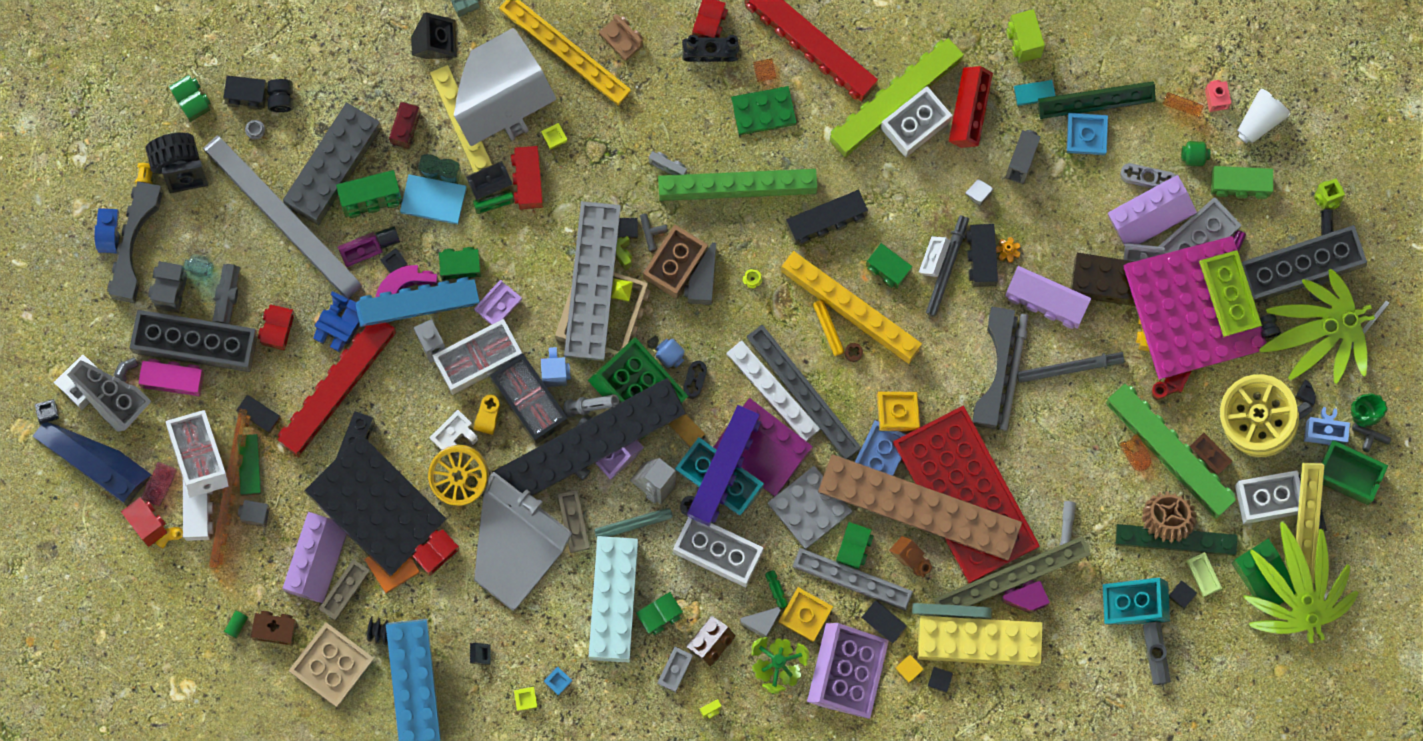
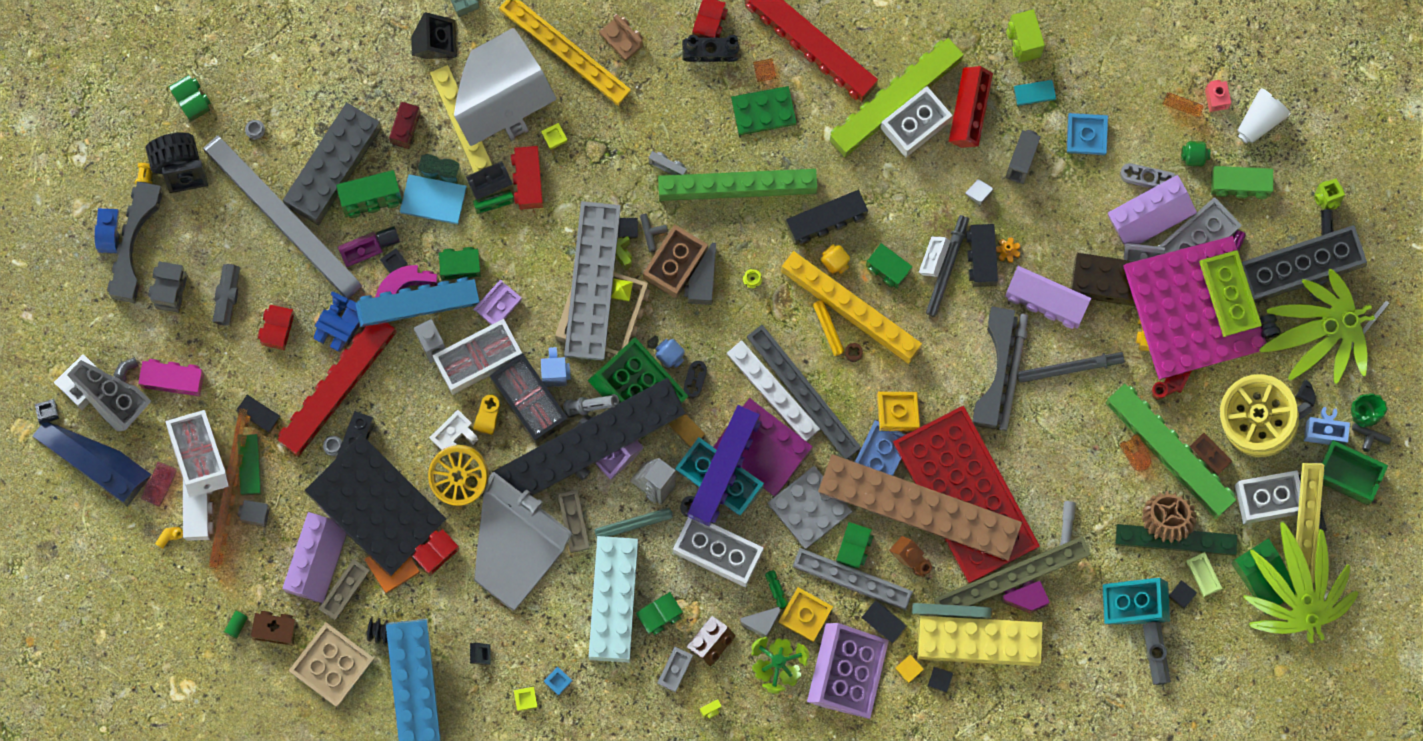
(144, 522): brick -> none
(193, 341): dark grey brick -> none
(198, 267): clear light blue head -> none
(245, 92): black brick -> none
(280, 98): black wheel -> none
(332, 445): none -> light grey plate
(835, 259): none -> yellow head
(1096, 100): dark green plate -> none

